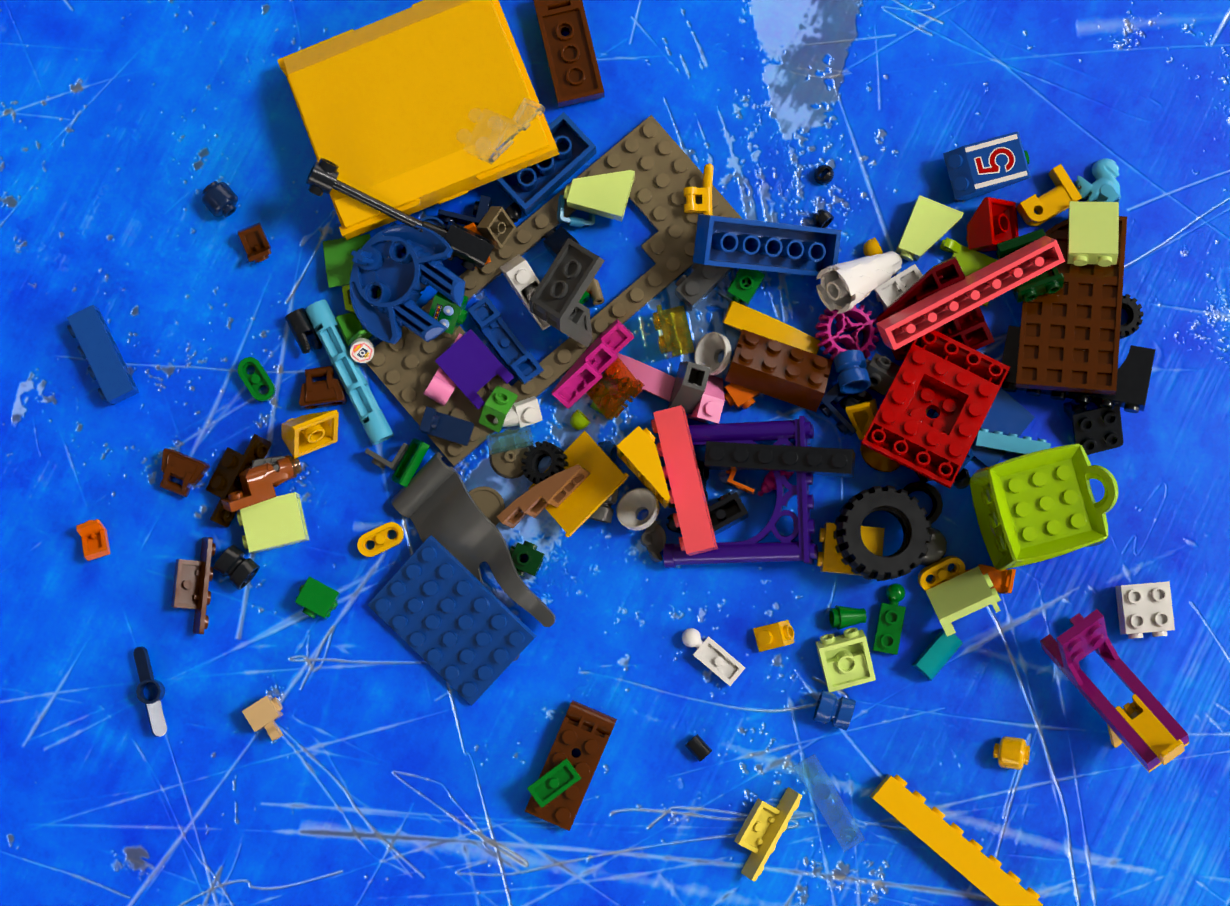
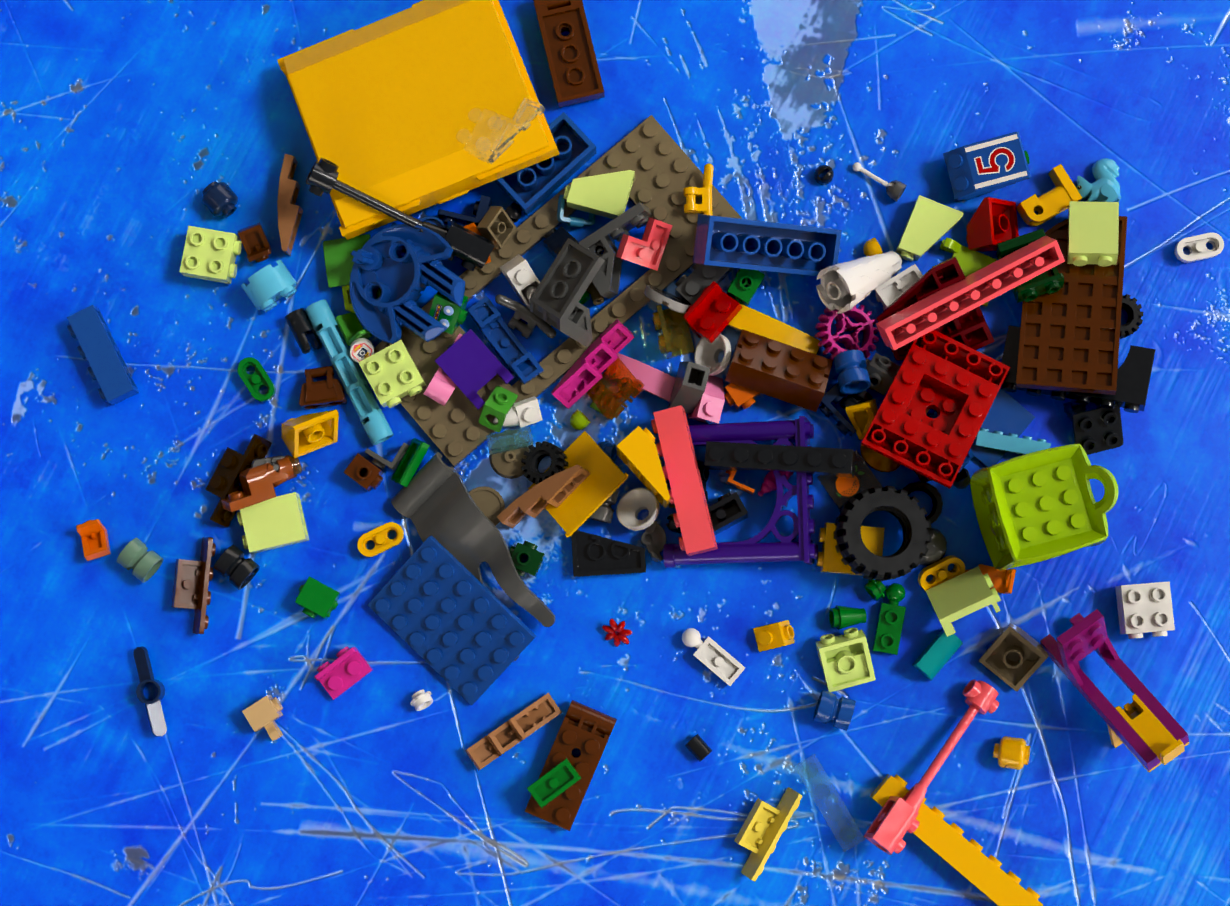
(136, 557): none -> sand green wheel
(181, 467): reddish brown piece -> none
(210, 255): none -> yellowish green brick
(269, 286): none -> medium azure brick
(288, 213): none -> medium nougat slope
(343, 672): none -> dark pink bracket
(364, 473): none -> reddish brown brick
(392, 374): none -> yellowish green brick
(421, 700): none -> white plate
(446, 427): dark blue bracket -> none
(513, 731): none -> medium nougat slope
(524, 313): none -> dark grey piece
(603, 556): none -> black wing
(608, 277): none -> dark grey bracket
(617, 632): none -> red plant
(650, 249): none -> coral plate
(667, 299): none -> light grey tile
(711, 312): none -> red bracket
(823, 219): black hinge -> none
(843, 488): none -> tile
(875, 589): none -> green plate
(894, 188): none -> hinge
(900, 813): none -> coral bar
(1014, 656): none -> dark tan slope
(1198, 247): none -> white plate

